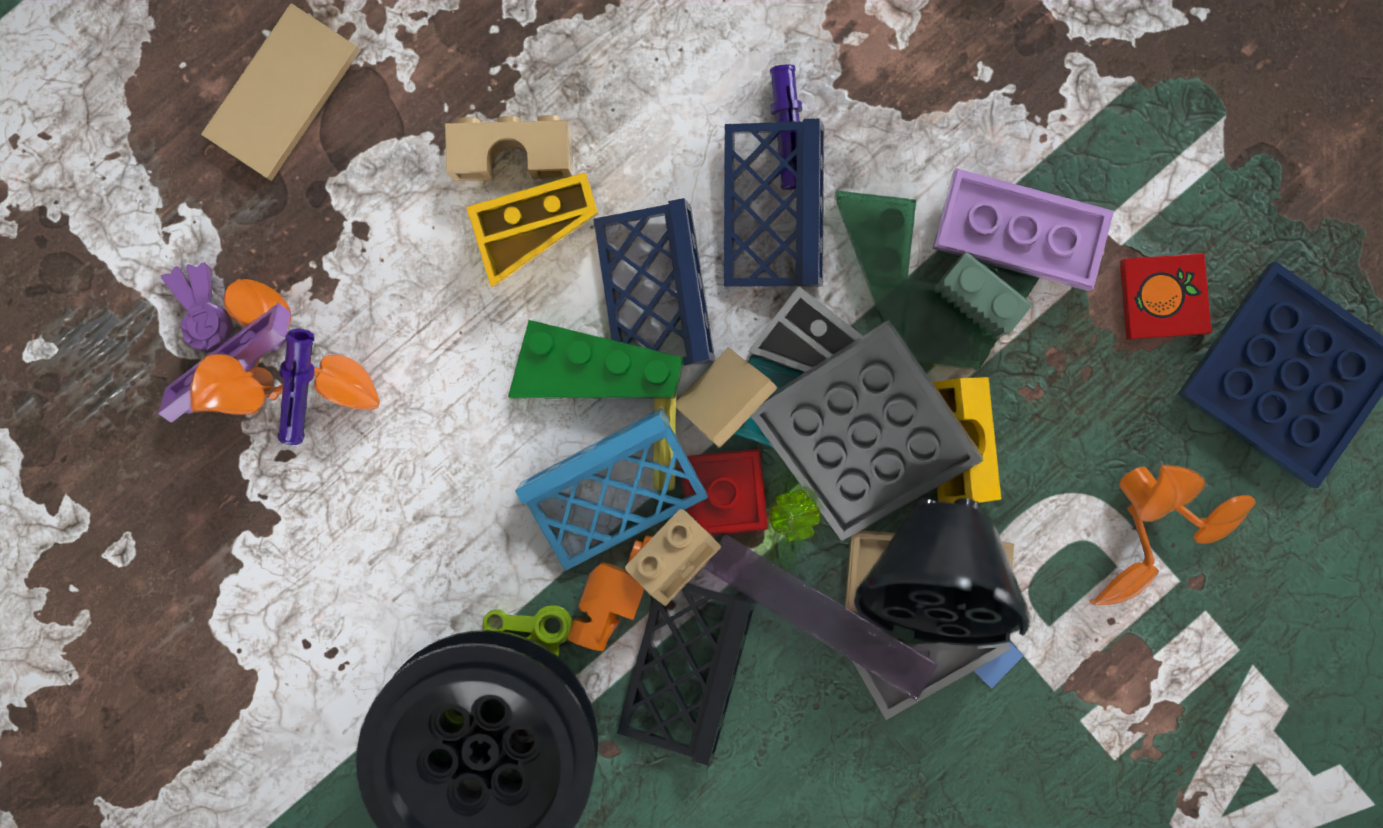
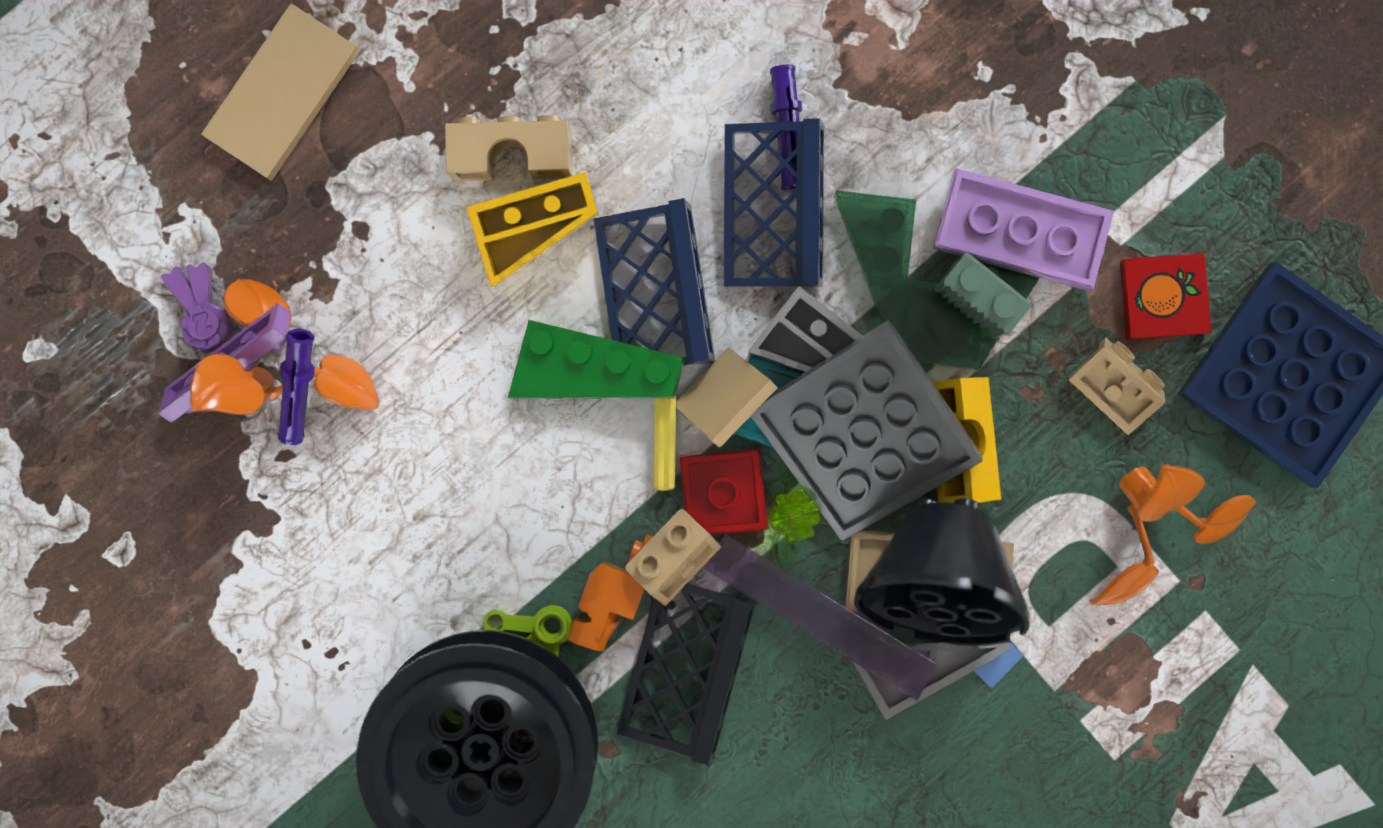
(596, 458): dark azure fence -> none
(1119, 385): none -> tan bracket

